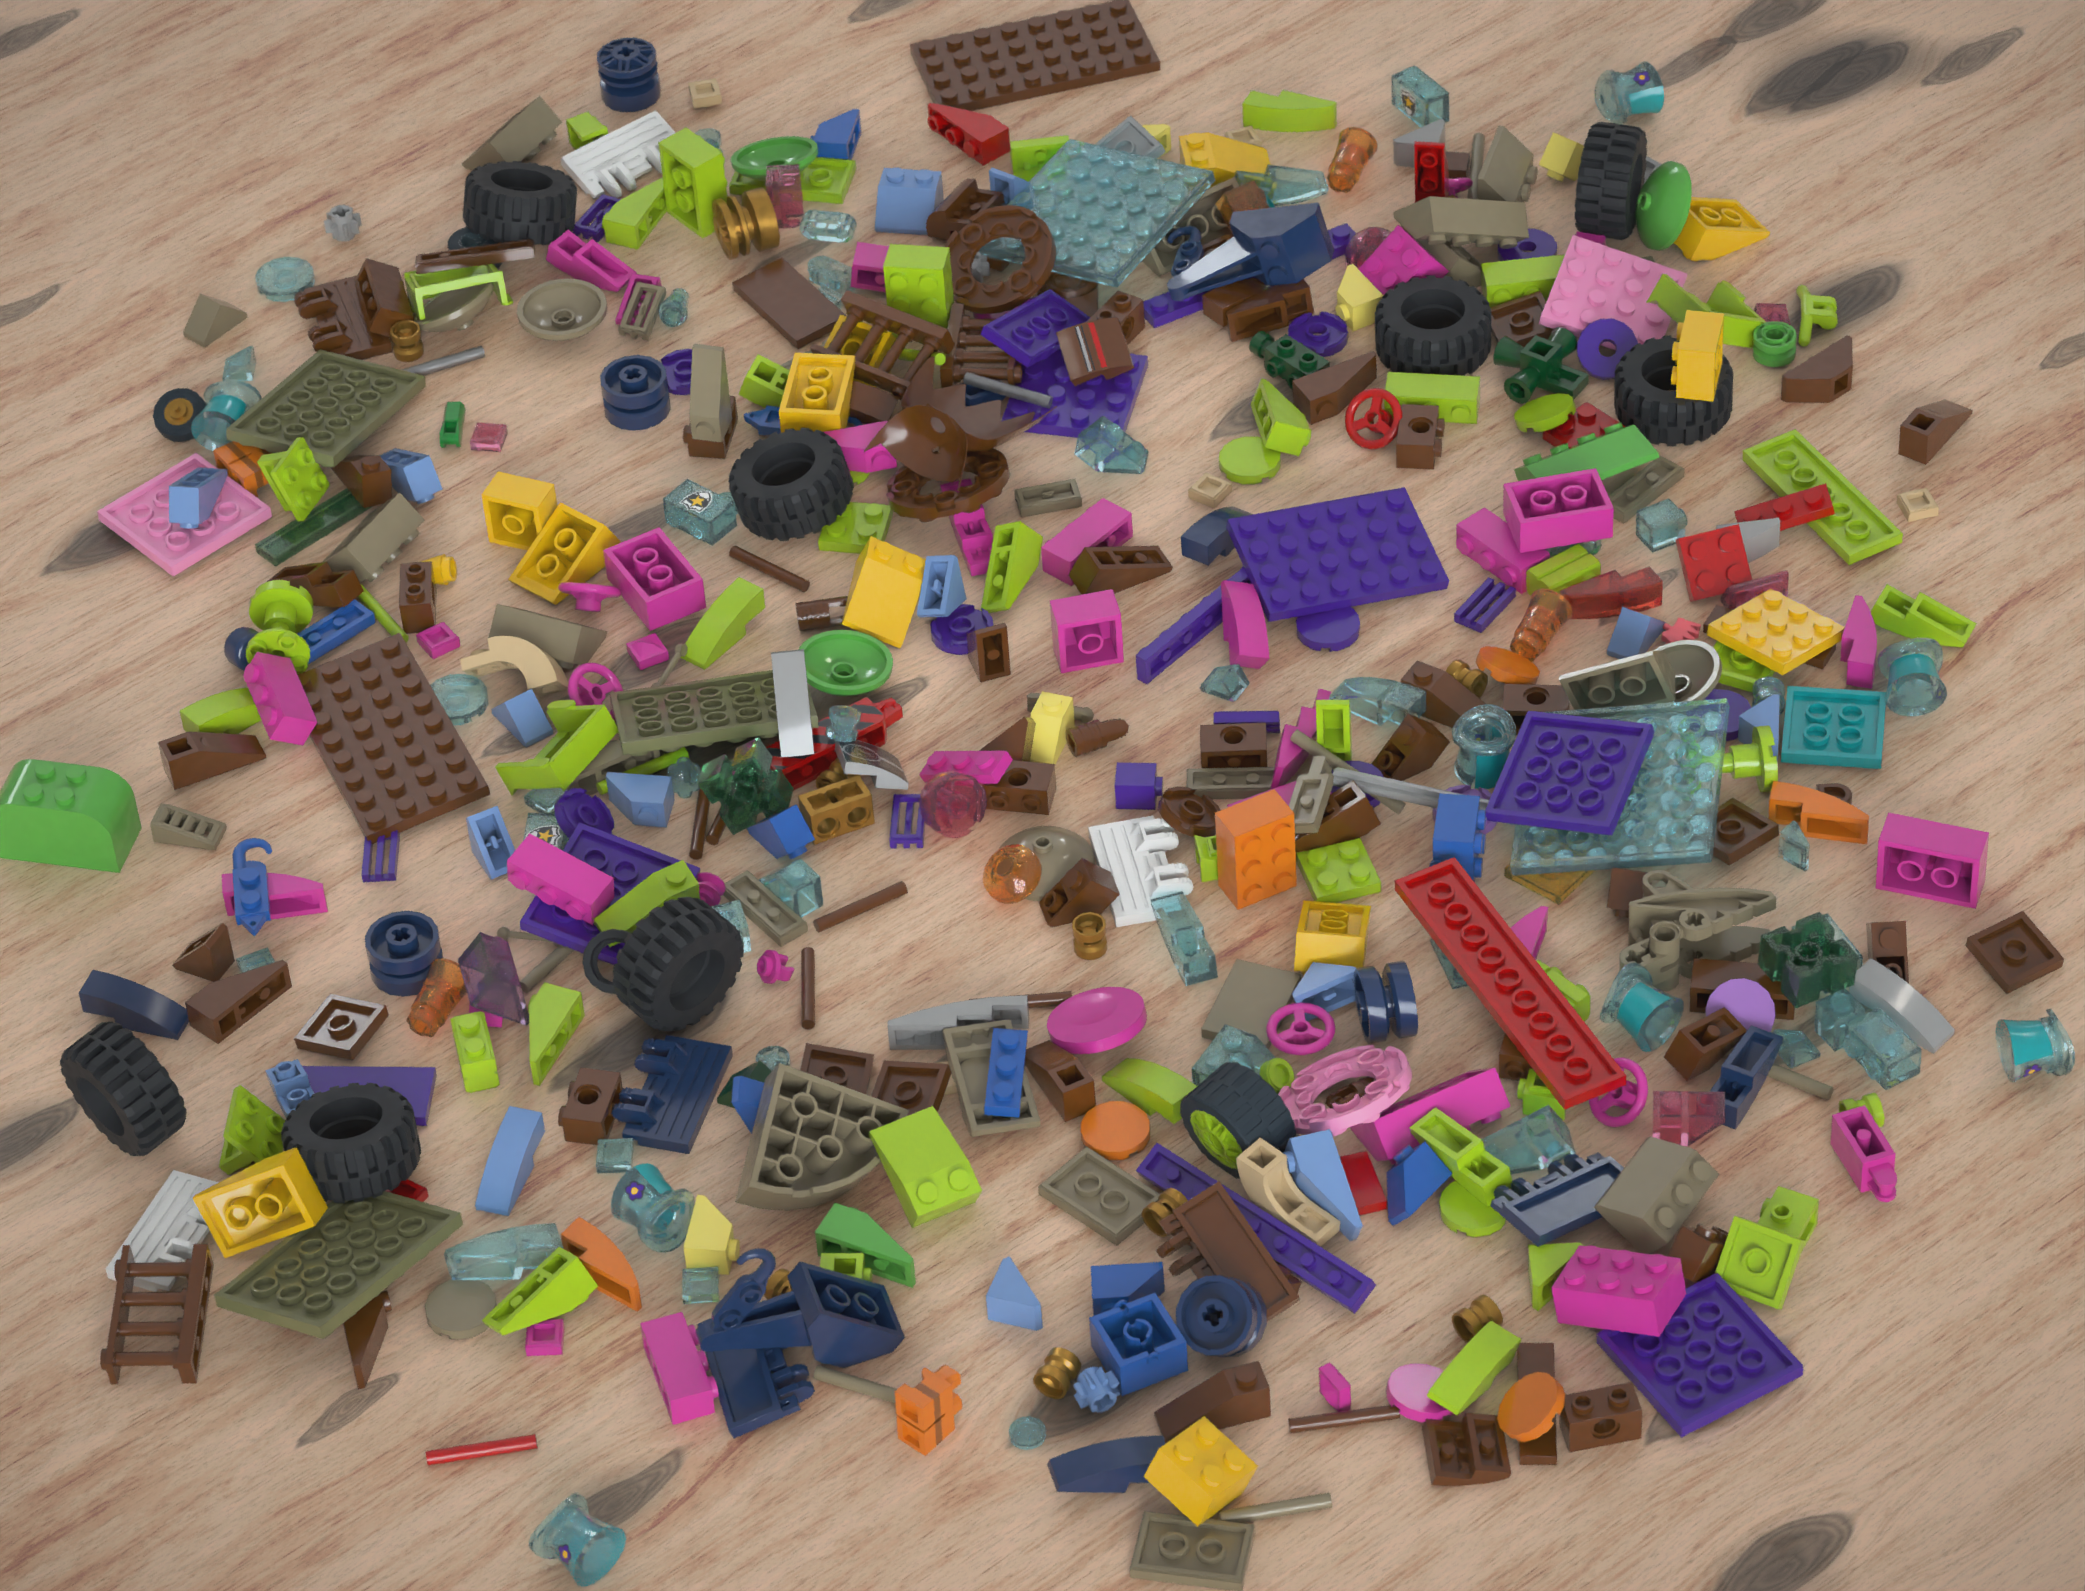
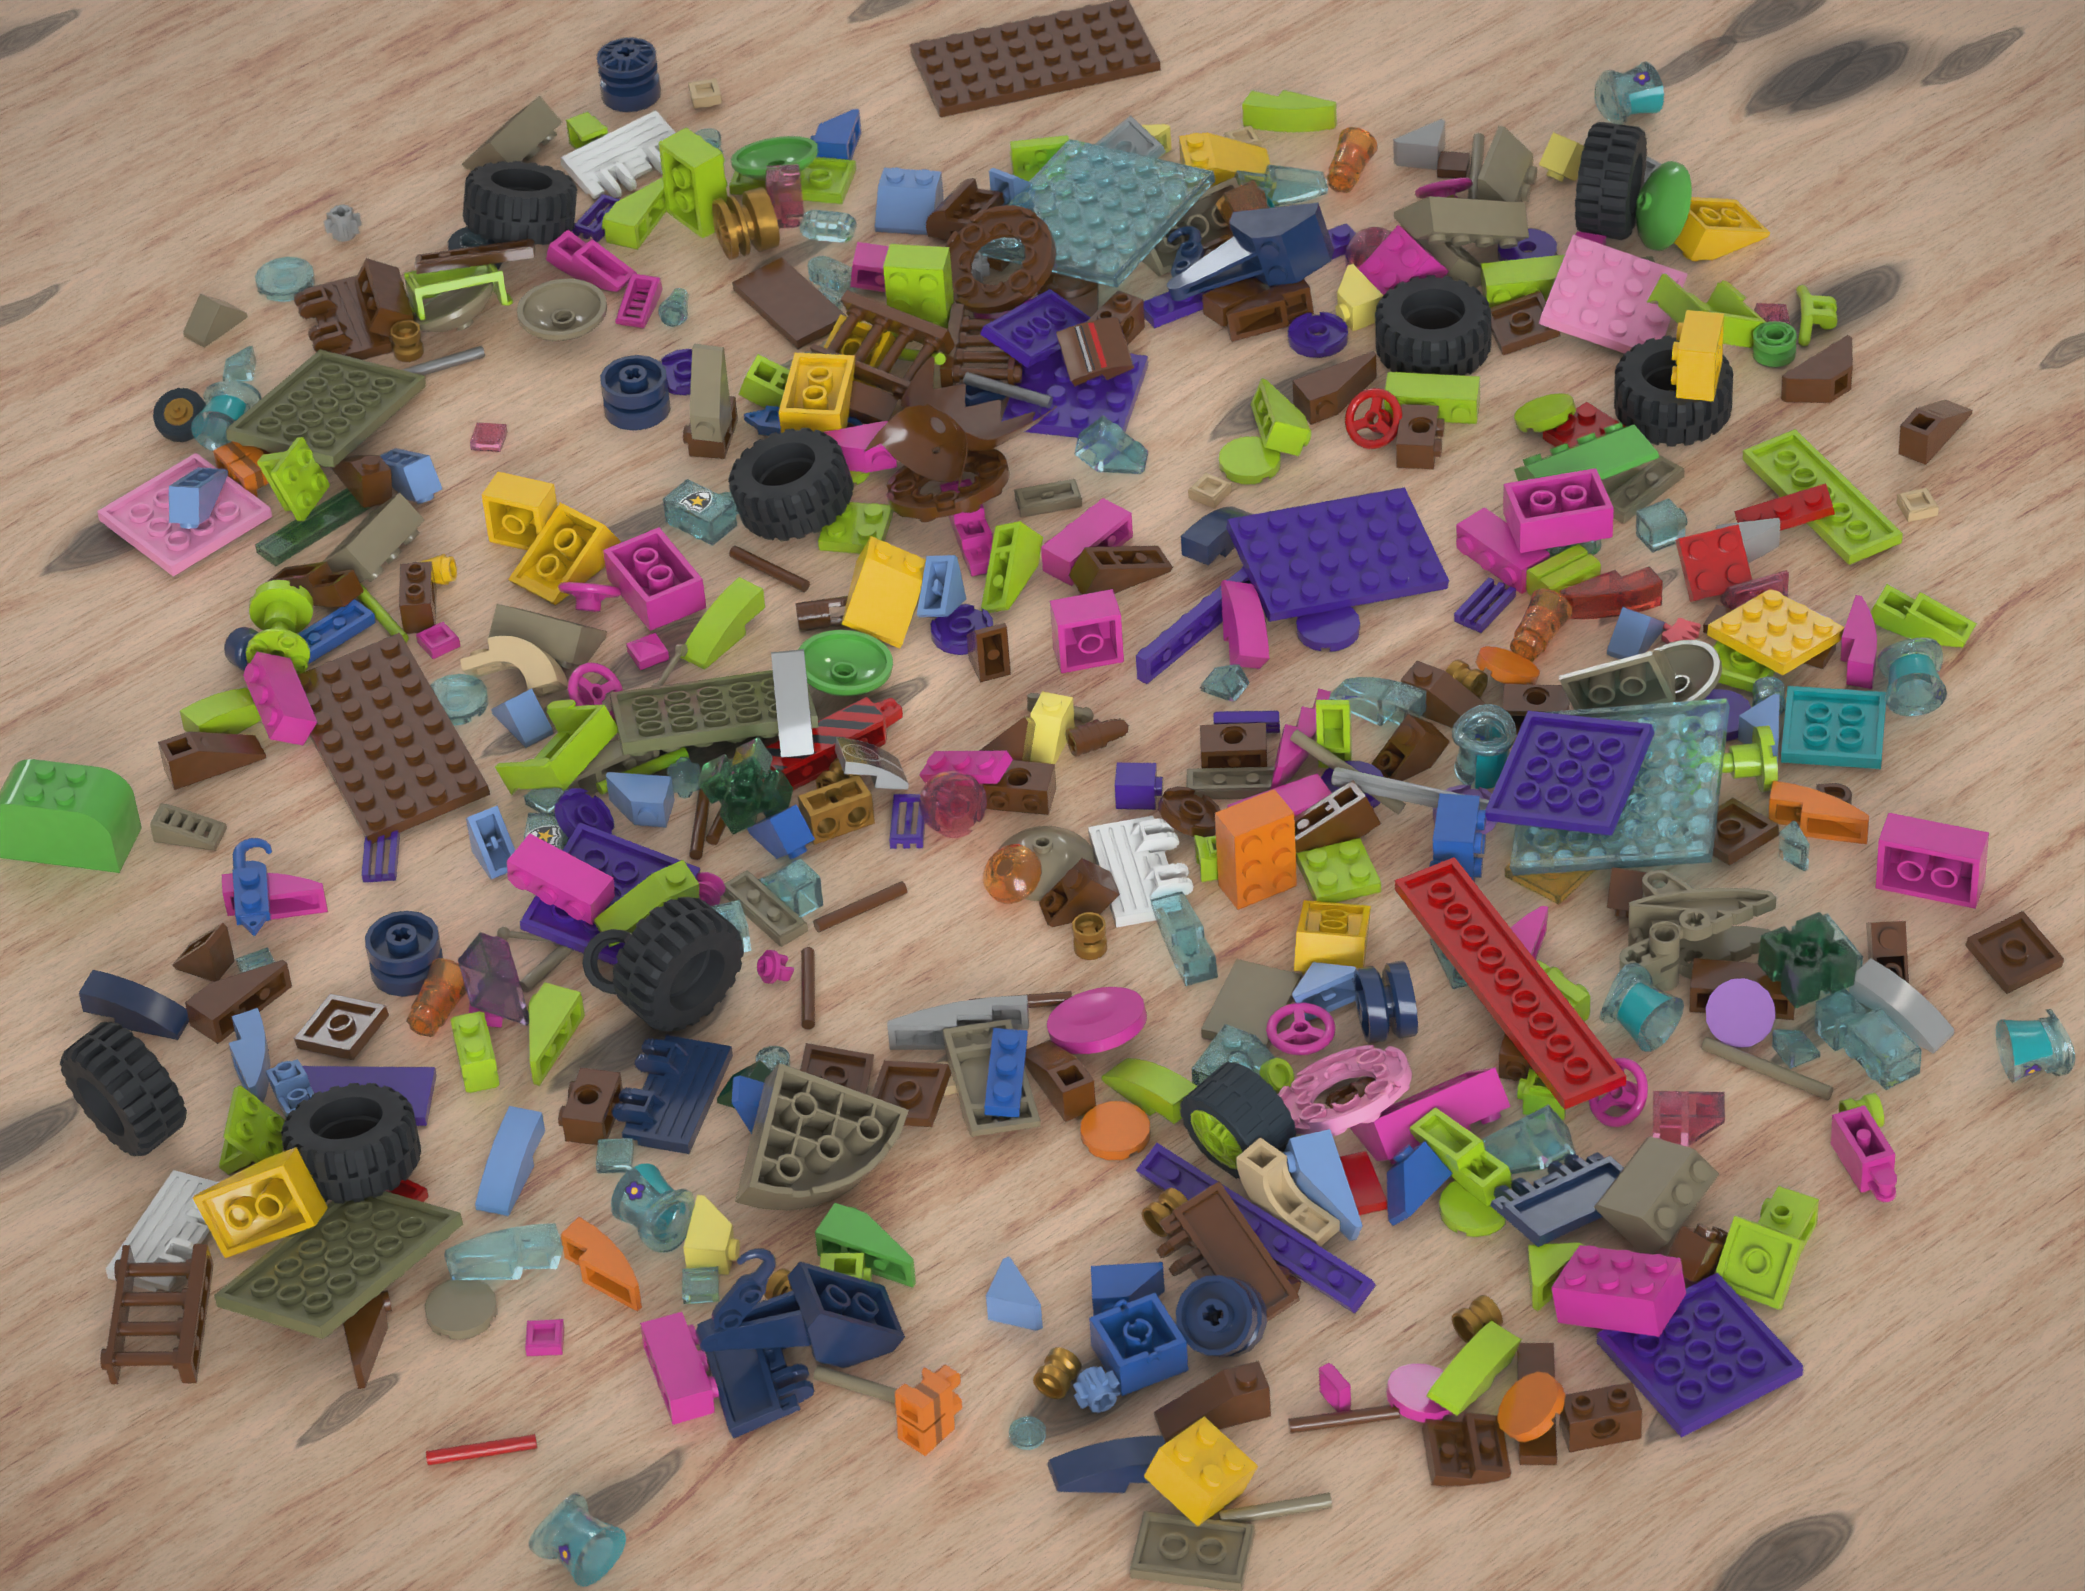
(251, 1053): none -> medium blue slope
(452, 424): green bar -> none
(547, 1292): lime slope -> none
(636, 329): dark tan tile -> none
(843, 723): clear light blue wheel -> none
(925, 1166): lime slope -> none
(972, 132): red slope -> none
(1099, 1195): dark tan tile -> none
(1286, 357): dark green brick -> none
(1311, 796): dark tan hinge -> none
(1419, 96): clear light blue brick -> none
(1430, 170): red slope -> none
(1540, 366): dark green brick -> none
(1604, 331): dark purple tile -> none
(1704, 1043): reddish brown slope -> none
(1745, 1072): dark blue slope -> none

